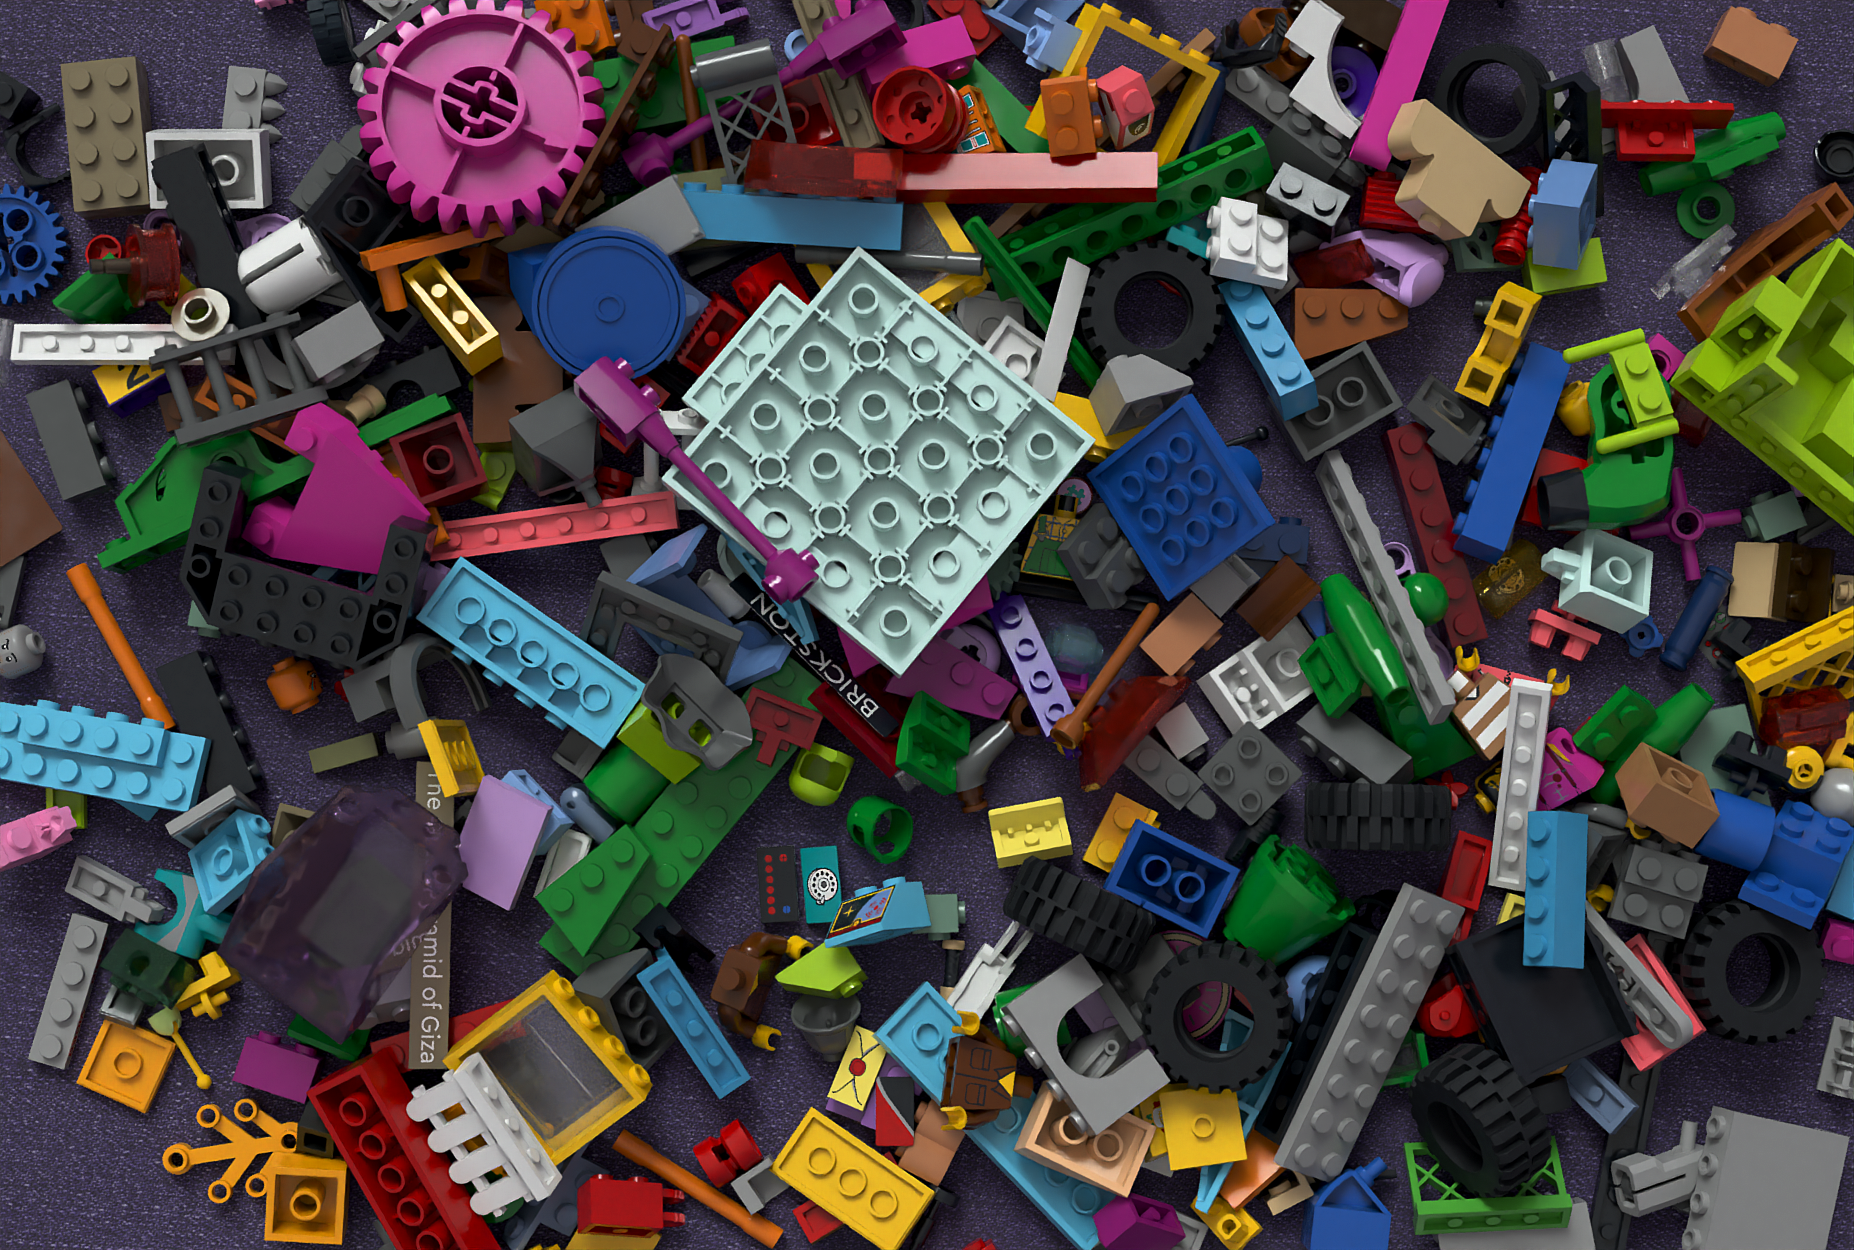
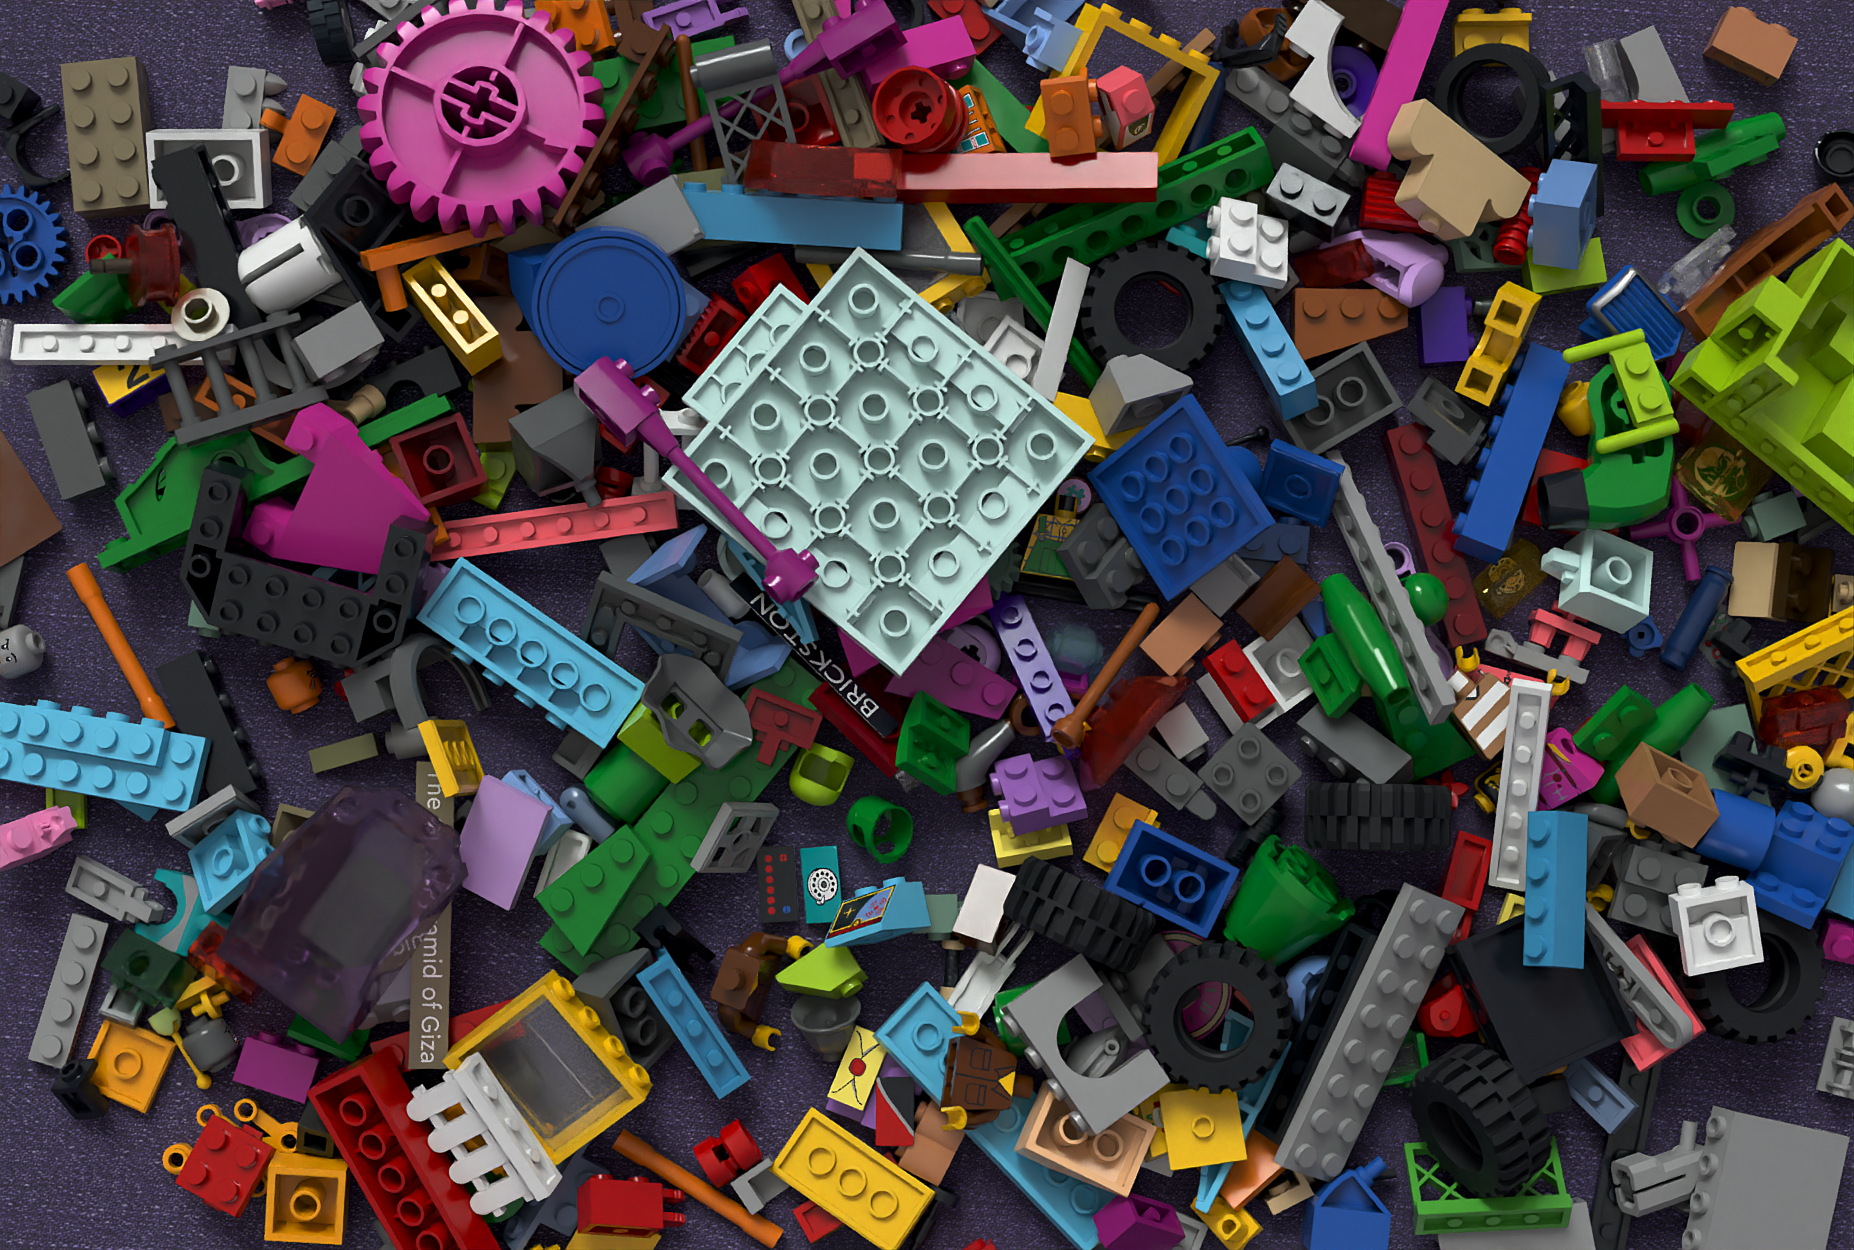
(77, 1092): none -> black bracket
(204, 957): none -> clear red brick
(210, 1043): none -> dark grey head
(226, 1165): none -> red piece
(301, 133): none -> orange plate
(740, 855): none -> light grey piece
(981, 917): none -> hinge
(1037, 793): none -> medium lavender plate
(1238, 681): none -> red plate
(1300, 483): none -> blue tile
(1443, 329): none -> dark purple brick
(1477, 28): none -> yellow bracket
(1533, 657): none -> light grey hinge
(1634, 303): none -> blue piece
(1716, 925): none -> white plate
(1722, 473): none -> clear yellow slope

